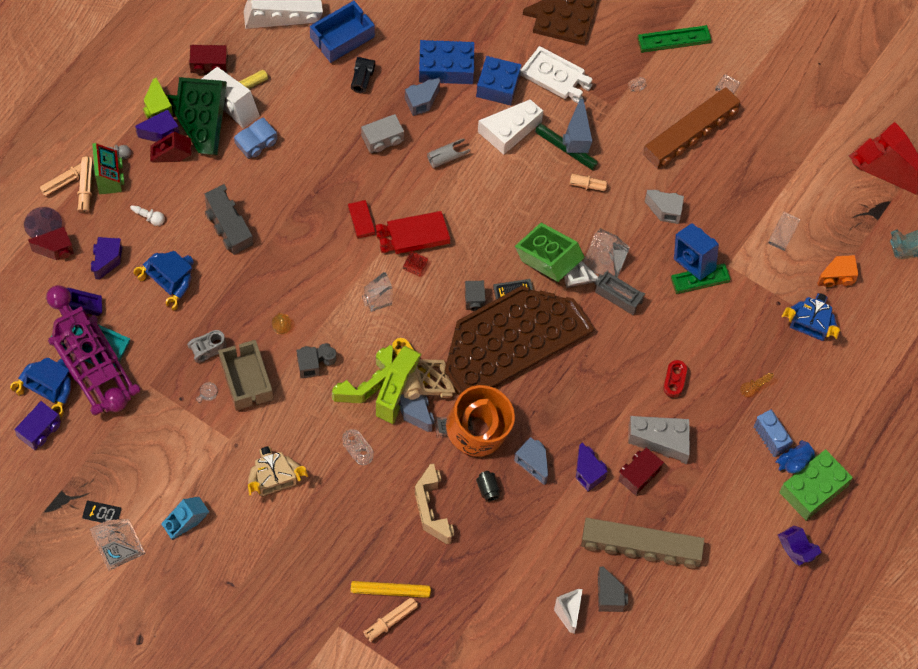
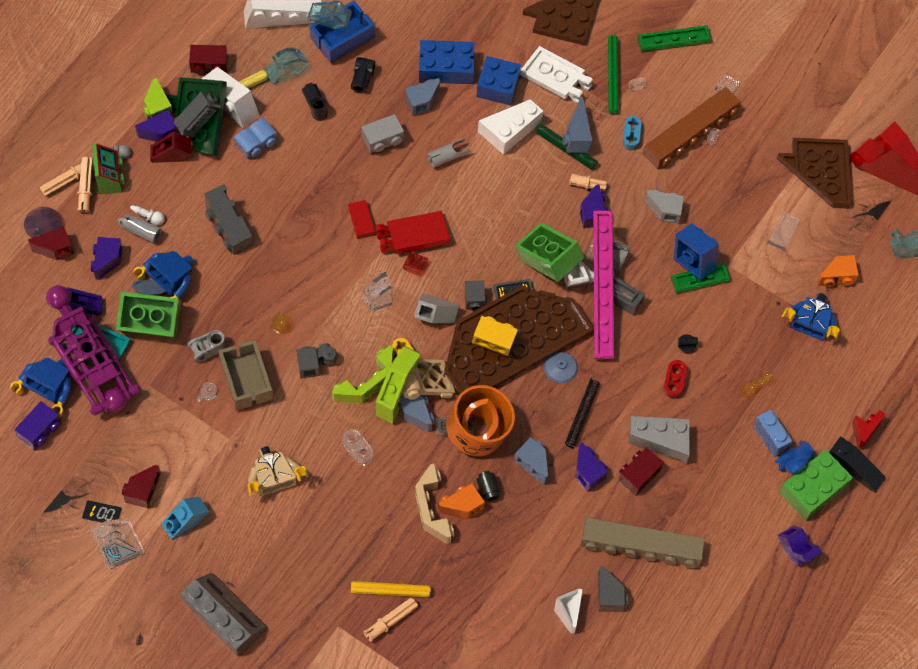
(141, 228): none -> light grey piece
(141, 487): none -> dark red slope
(147, 287): none -> sand blue piece
(148, 314): none -> bright green brick
(197, 114): none -> dark grey window
(223, 612): none -> flat silver slope
(284, 62): none -> clear light blue brick
(315, 101): none -> black piece
(330, 14): none -> clear light blue slope
(436, 310): none -> light grey slope
(463, 503): none -> orange slope
(494, 335): none -> yellow brick
(561, 367): none -> sand blue piece
(571, 432): none -> black piece
(591, 203): none -> dark purple slope
(603, 285): none -> dark pink tile
(613, 96): none -> green axle
(628, 132): none -> dark azure beam
(687, 343): none -> black plate
(713, 136): none -> clear tile
(823, 167): none -> reddish brown wing
(857, 464): none -> black slope
(864, 429): none -> red slope

